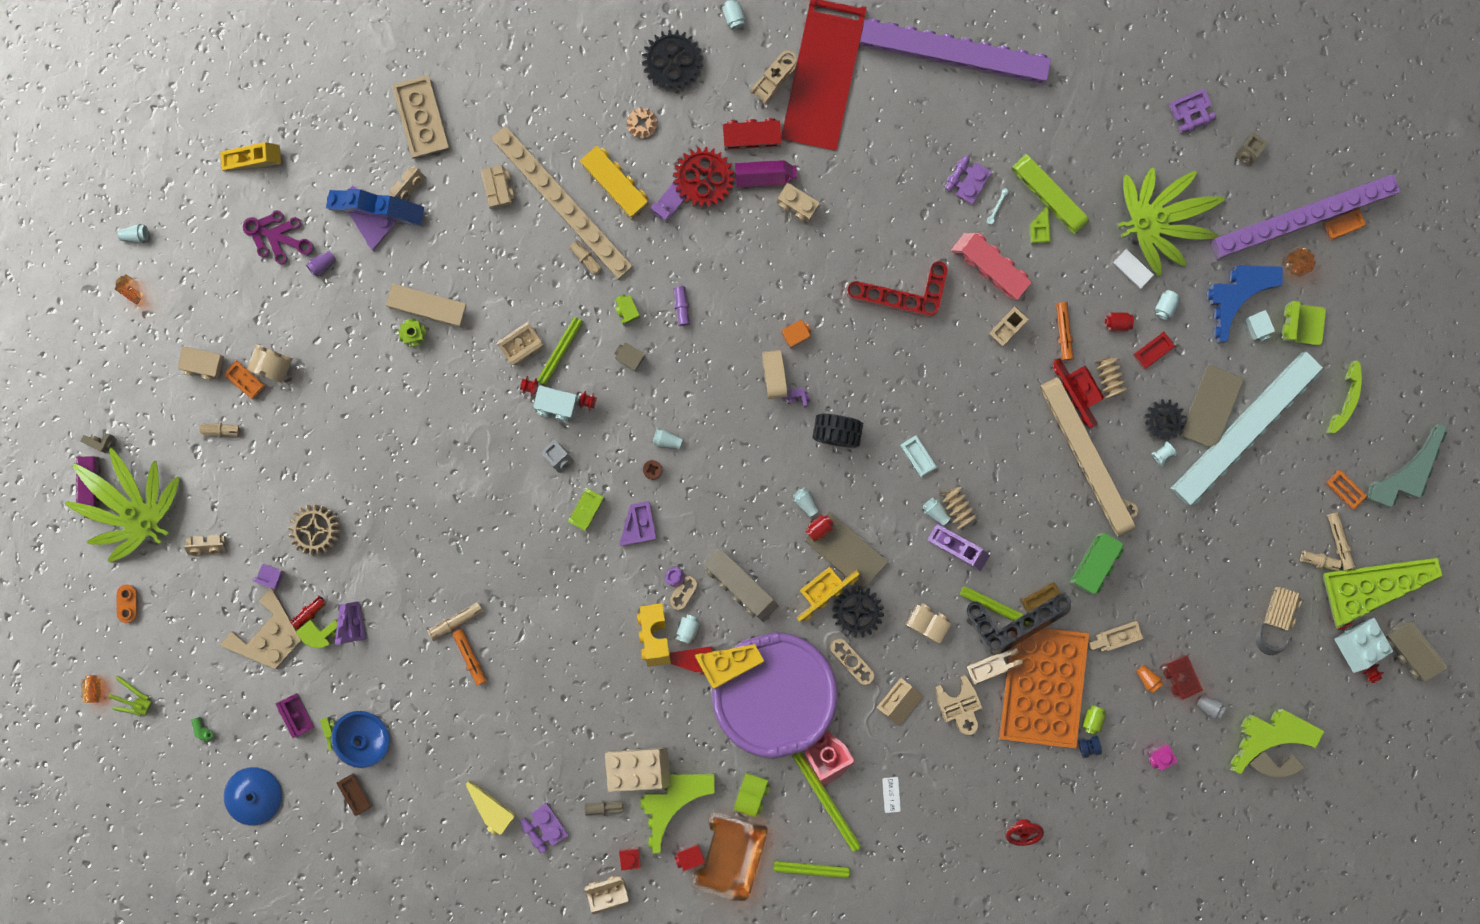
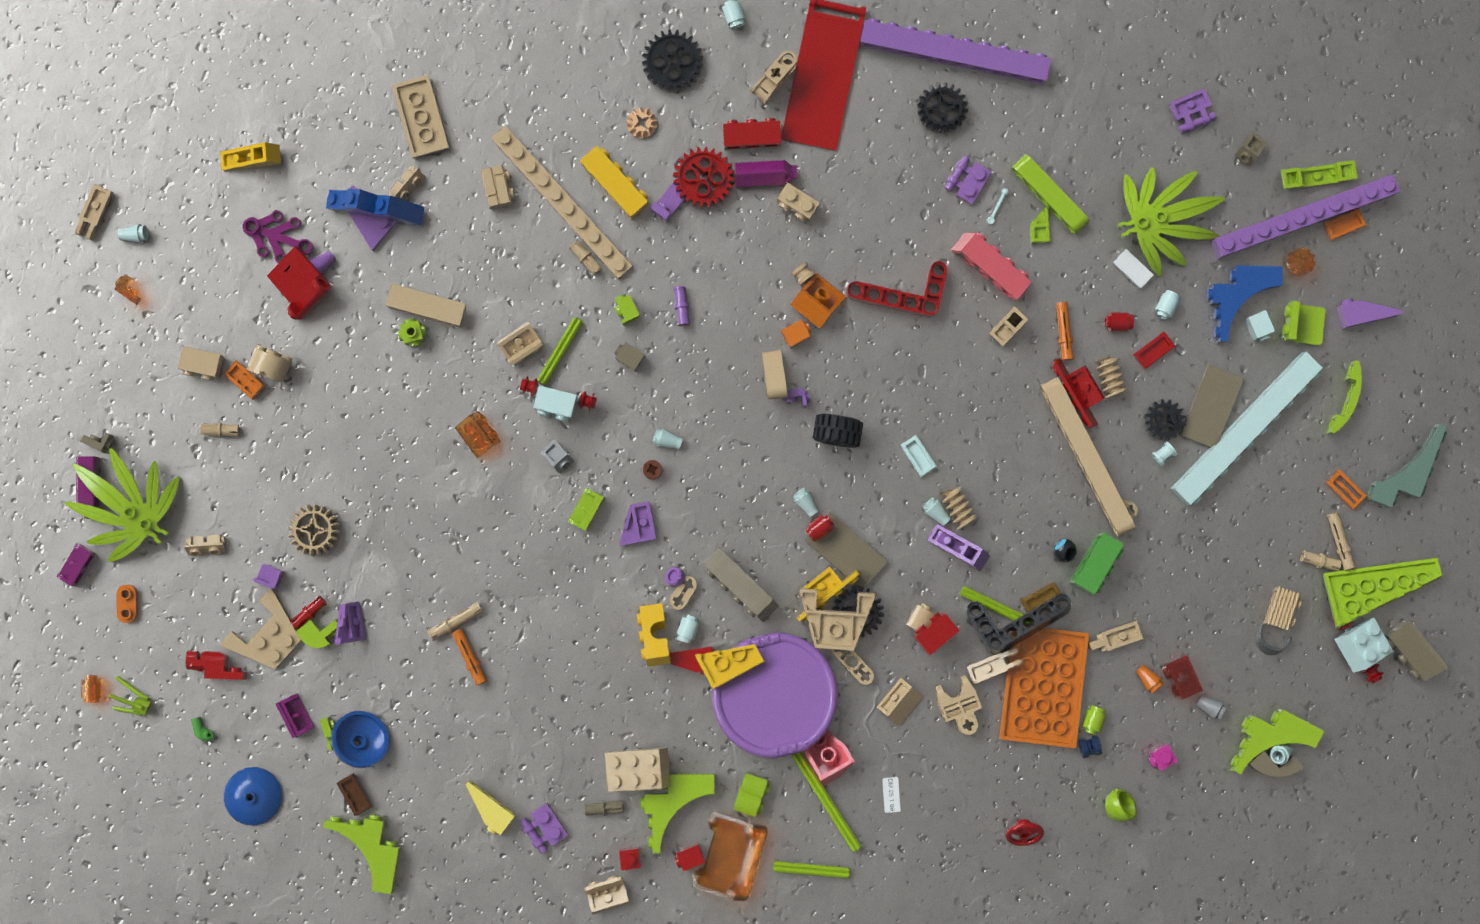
(76, 565): none -> magenta hinge
(93, 210): none -> tan hinge
(214, 665): none -> red plate
(299, 283): none -> red door
(368, 837): none -> lime arch
(477, 434): none -> clear orange bracket
(803, 273): none -> tan wheel
(818, 300): none -> orange slope
(836, 628): none -> tan wing
(935, 633): none -> red brick
(939, 91): none -> black gear
(1064, 550): none -> black piece
(1120, 806): none -> lime hat
(1281, 753): none -> light aqua cone
(1319, 175): none -> lime slope
(1360, 312): none -> medium lavender slope

